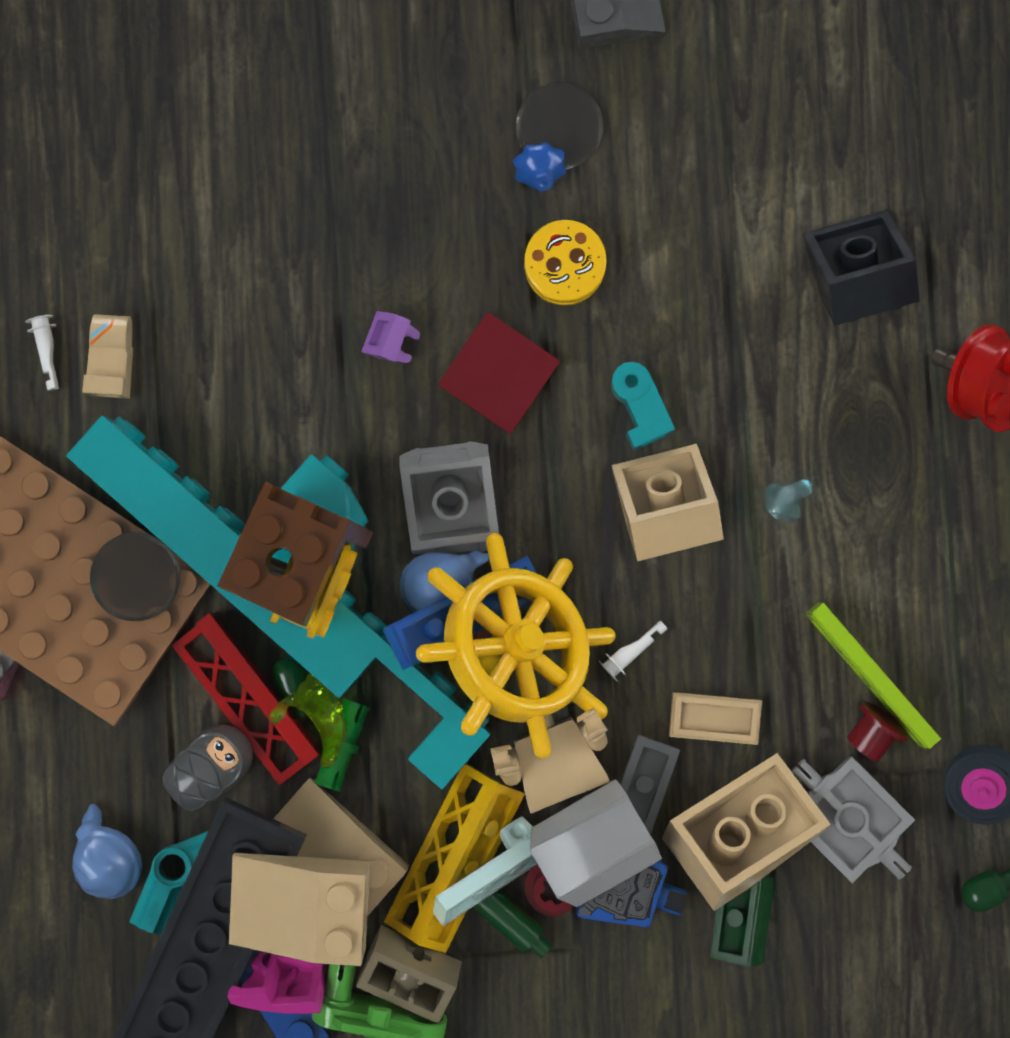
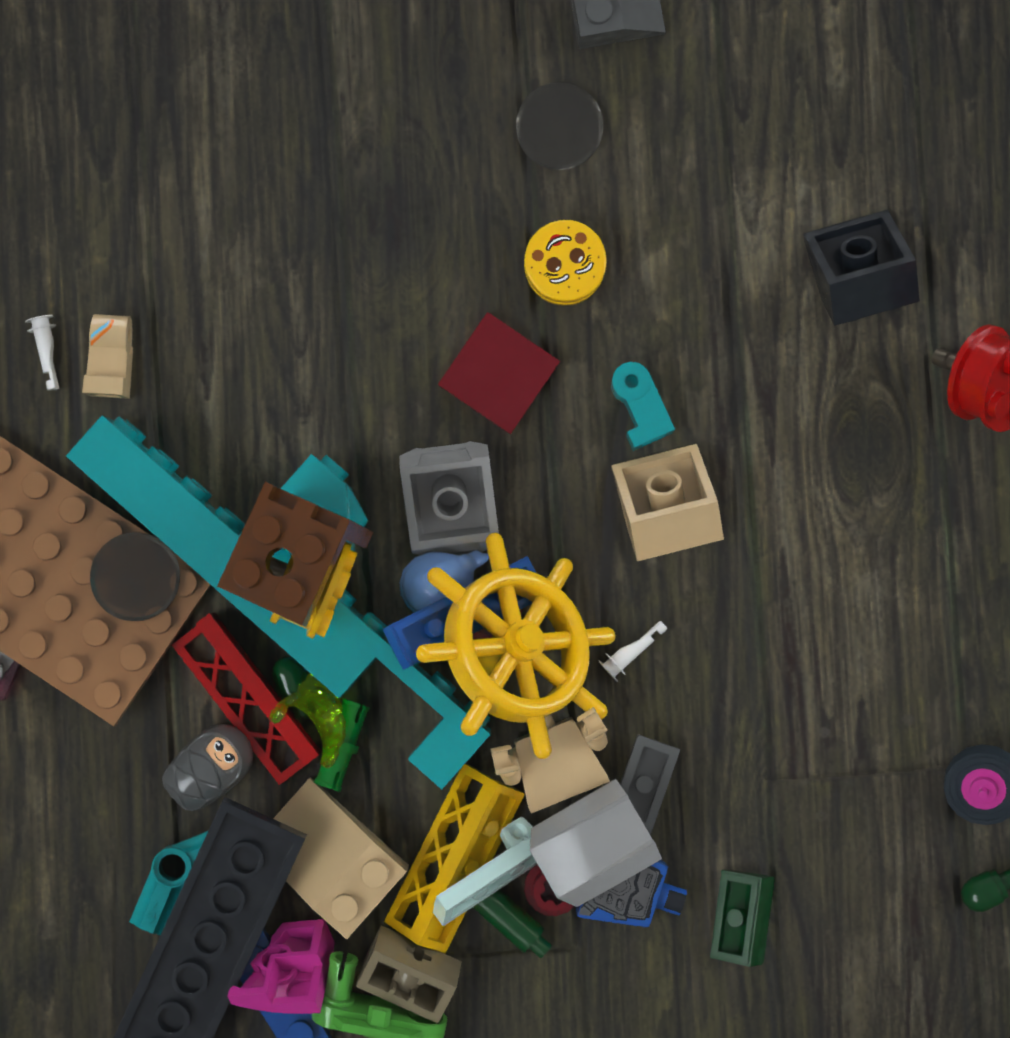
(104, 858): medium blue hat -> none
(300, 907): tan slope -> none
(387, 336): medium lavender tile -> none
(539, 166): blue piece -> none
(715, 718): tan tile -> none
(744, 831): tan slope -> none
(782, 500): clear light blue plate -> none
(861, 817): light grey plate -> none
(872, 676): lime tile -> none
(875, 732): dark red piece -> none

